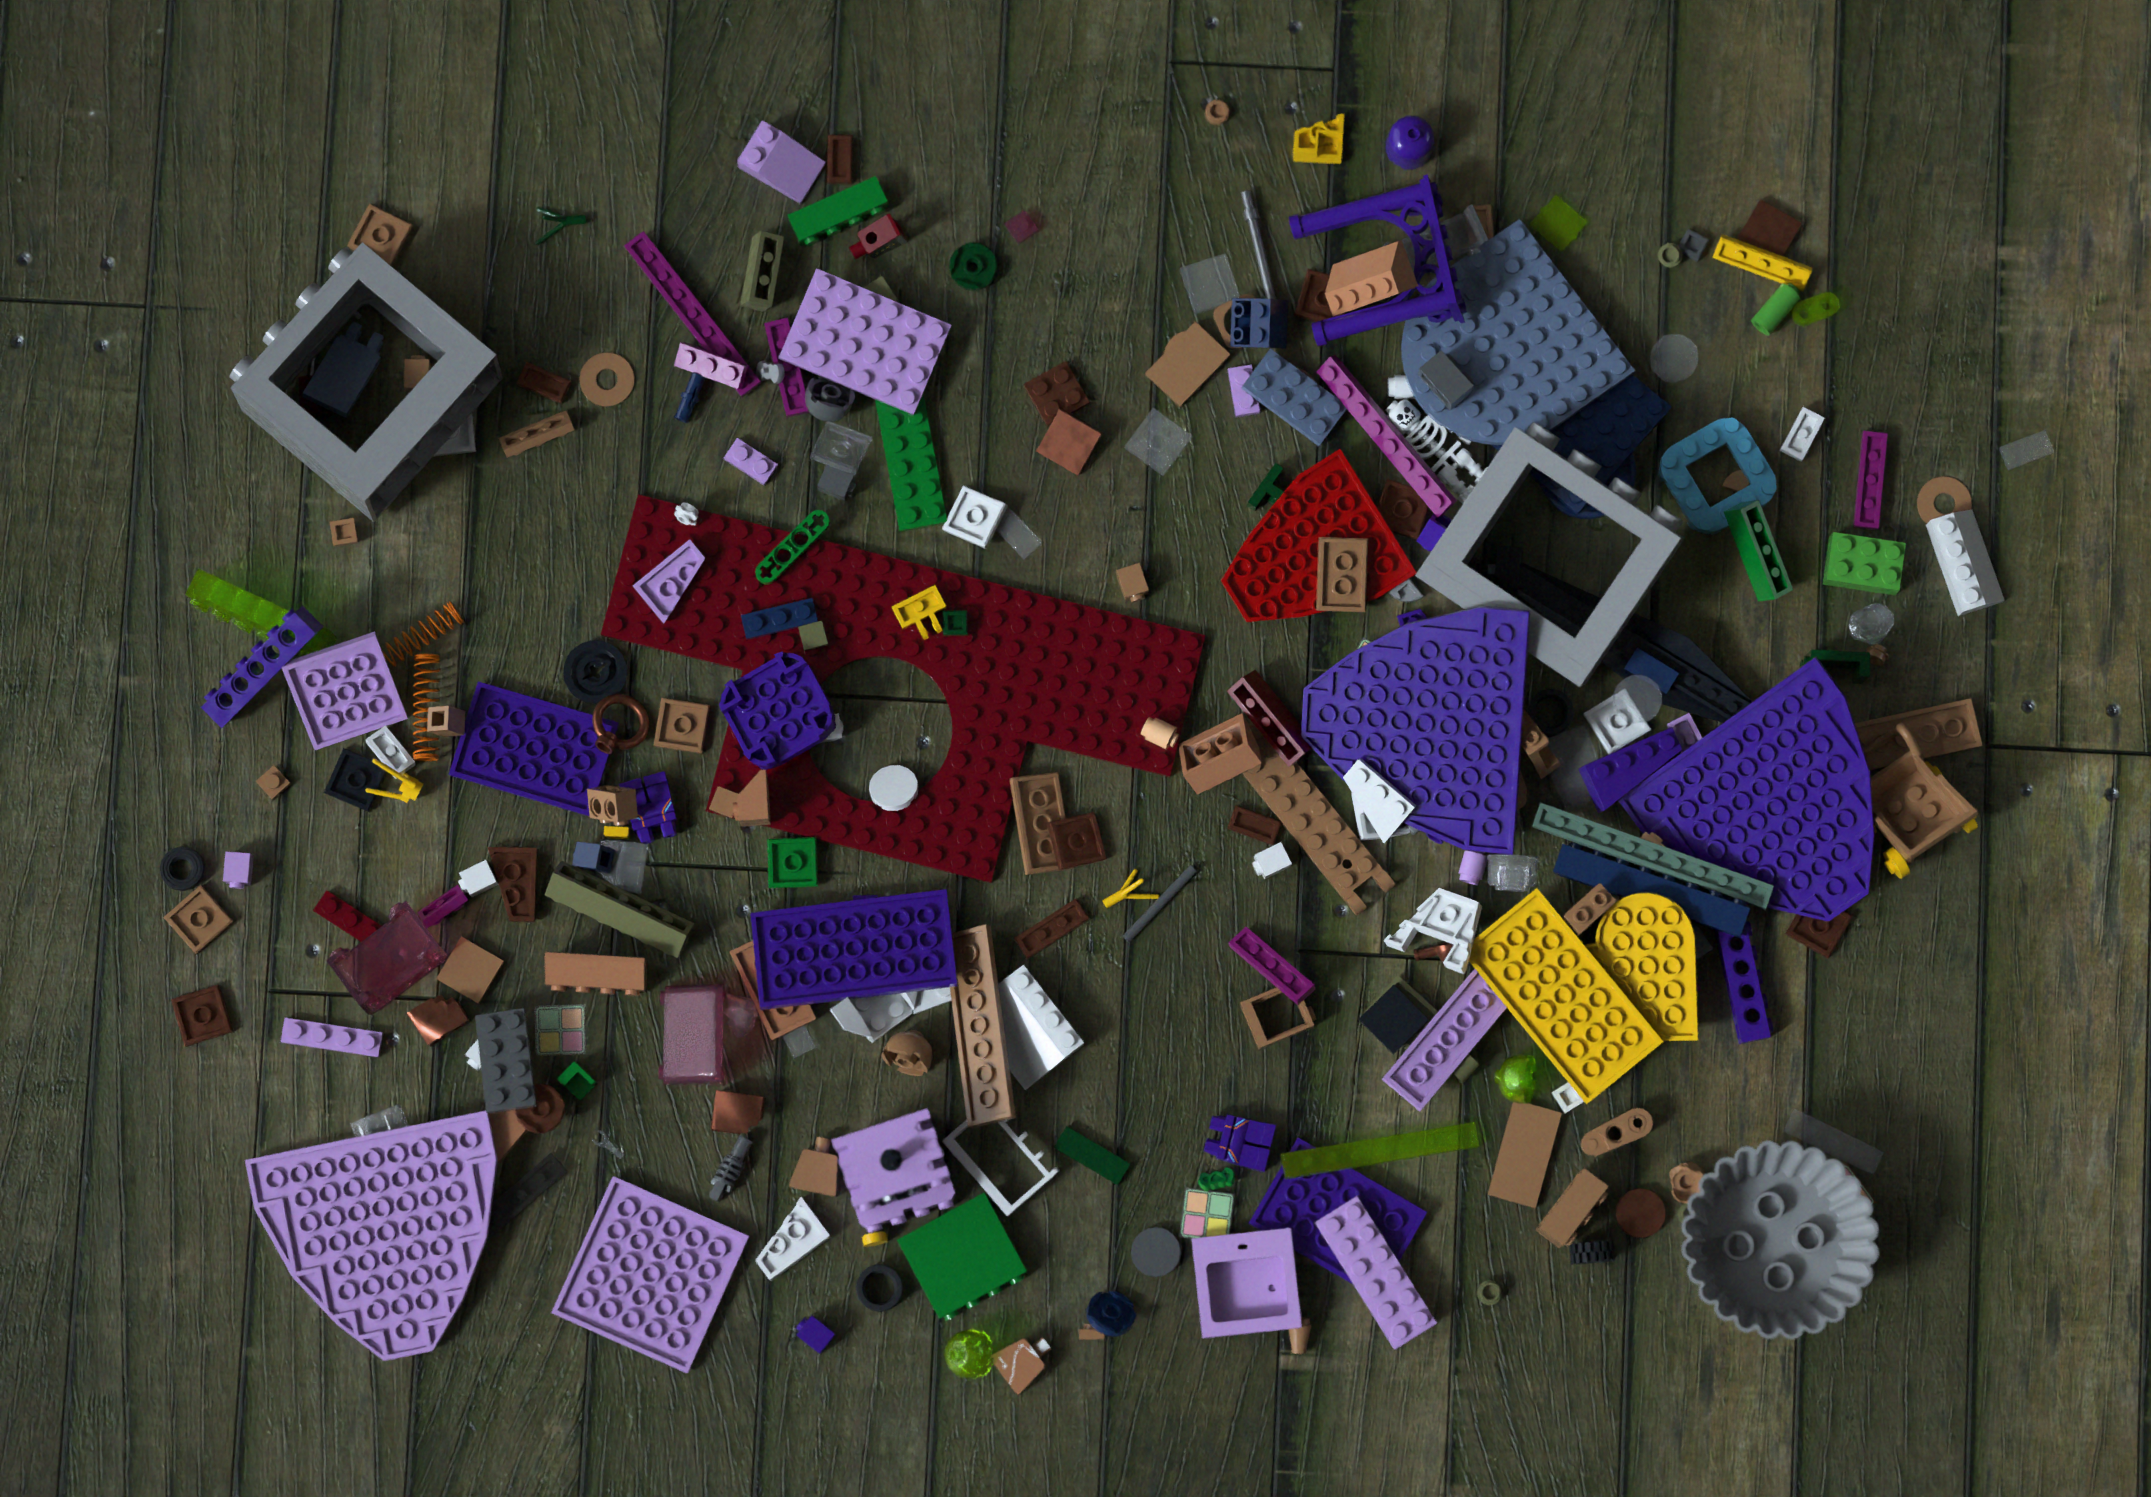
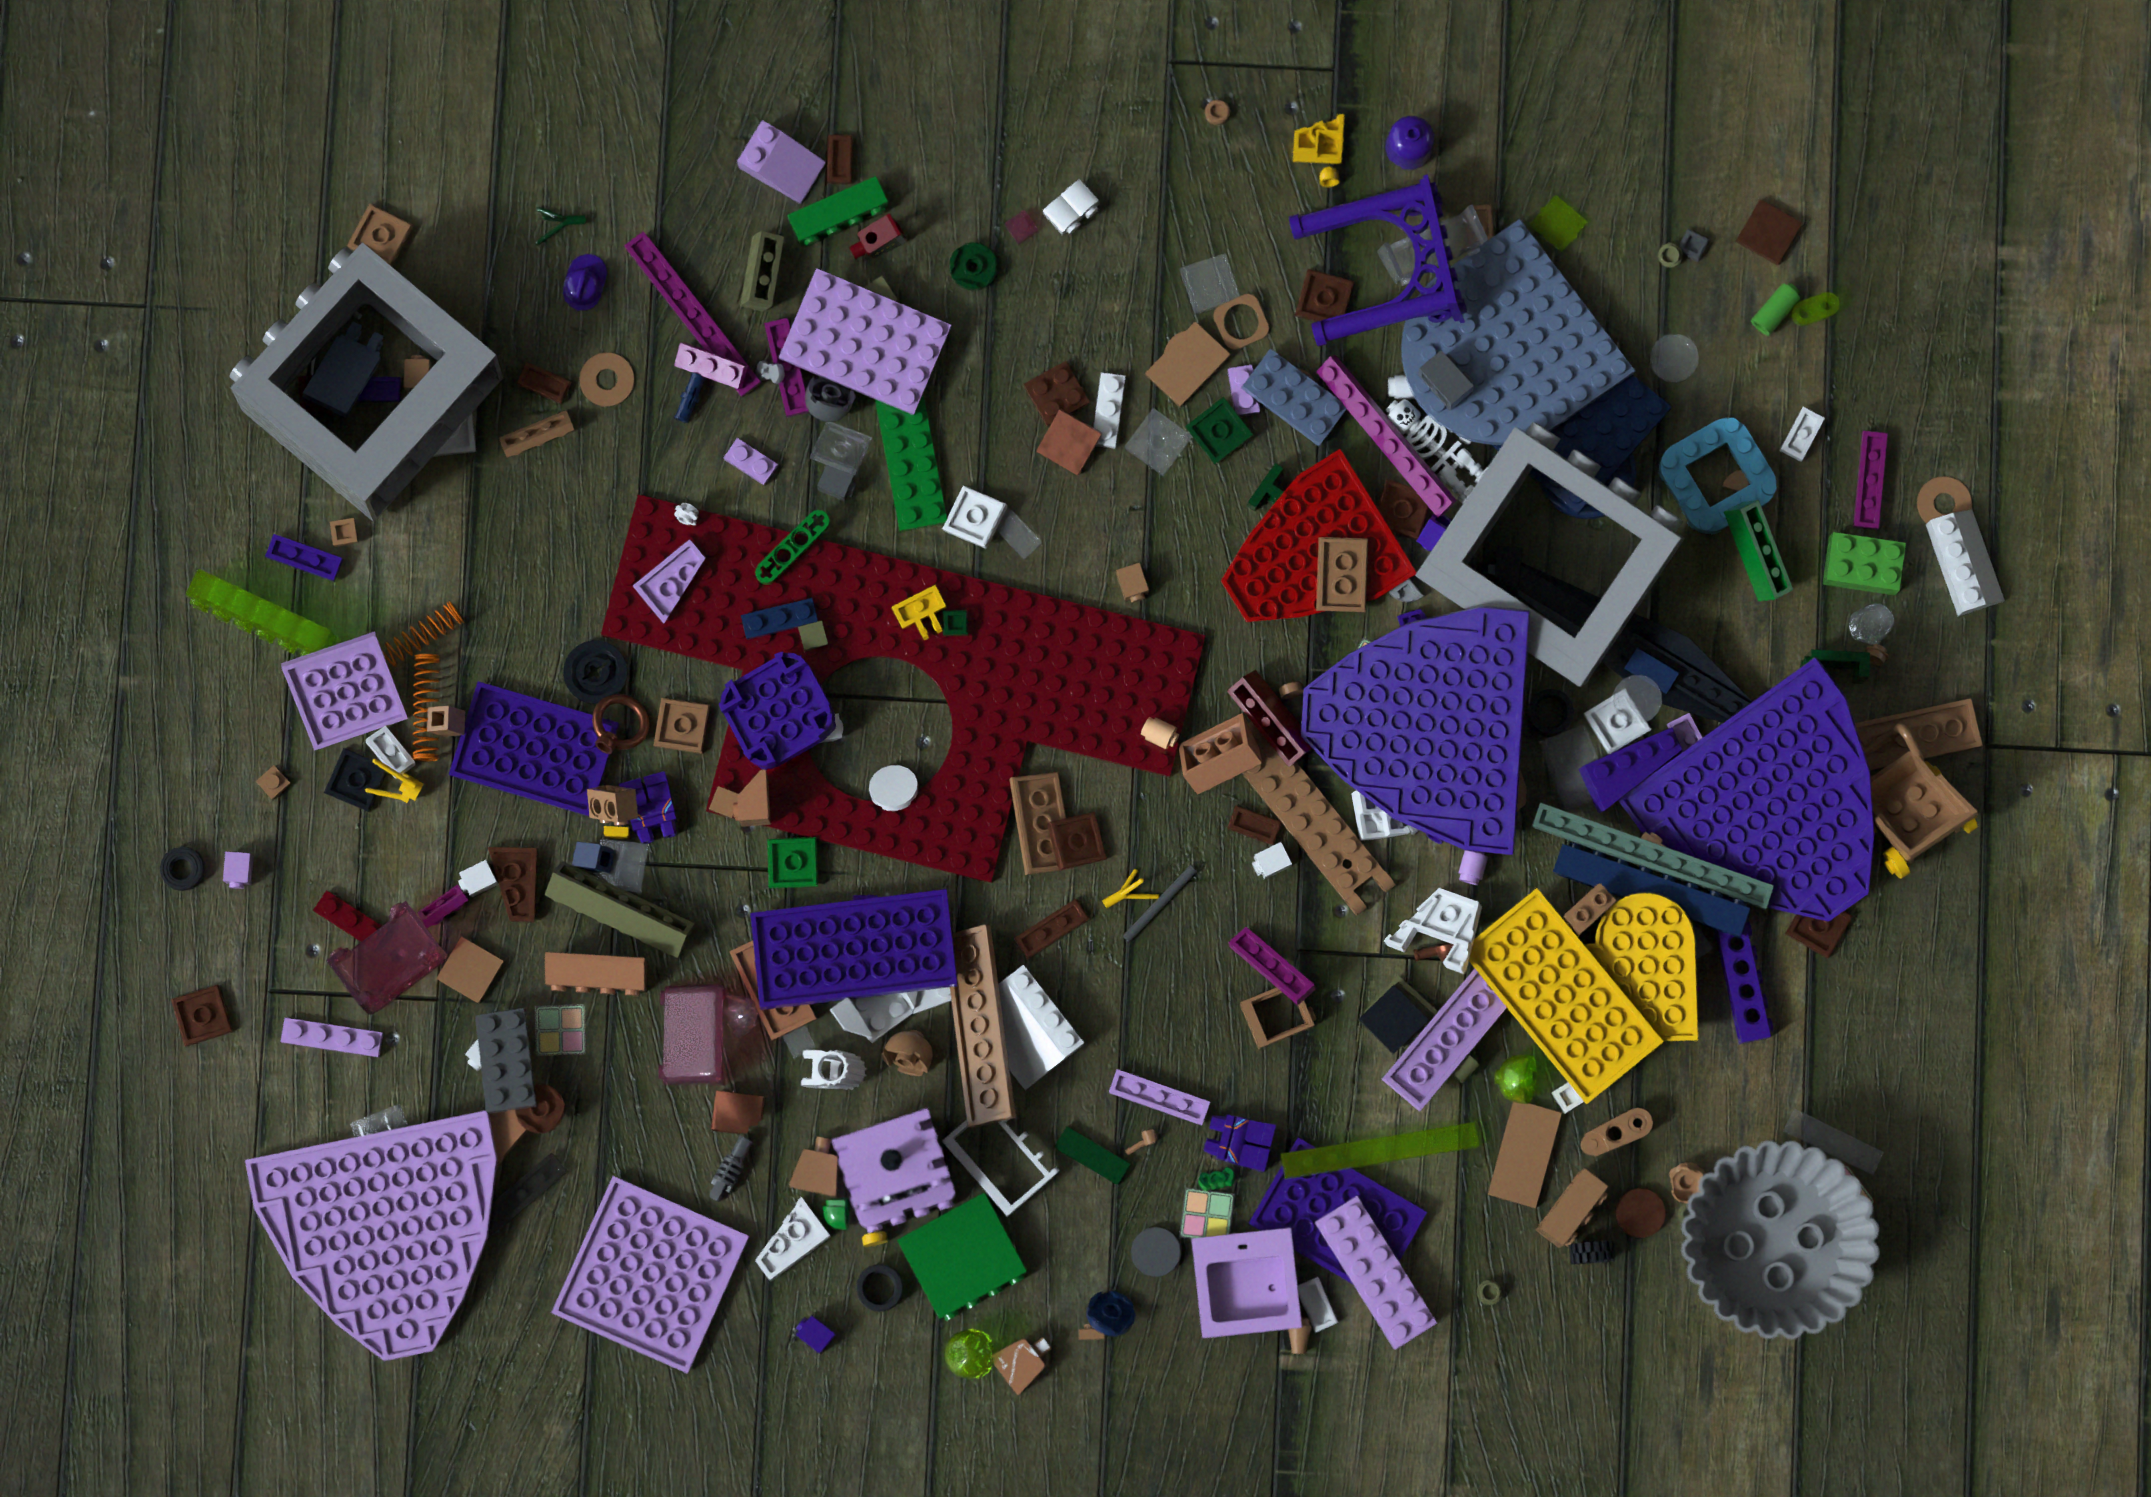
(198, 919): medium nougat tile -> none
(224, 710): dark purple brick -> none
(304, 557): none -> dark purple plate
(381, 390): none -> dark purple tile
(438, 1018): copper piece -> none
(577, 1081): green panel -> none
(584, 282): none -> dark purple piece
(608, 1145): clear hand -> none
(837, 1213): none -> green piece
(852, 1075): none -> white piece
(1071, 207): none -> white brick
(1109, 408): none -> white plate
(1149, 1138): none -> medium nougat hand
(1159, 1097): none -> lavender plate
(1219, 431): none -> dark green plate
(1251, 216): flat silver bar -> none
(1259, 323): dark blue slope -> none
(1291, 690): none -> medium nougat tile
(1316, 1304): none -> white tile
(1329, 177): none -> yellow hinge
(1369, 278): nougat slope -> none
(1378, 798): white wing -> none
(1512, 872): clear wheel -> none
(1535, 748): medium nougat panel -> none
(1762, 262): yellow tile -> none
(2026, 450): clear tile -> none

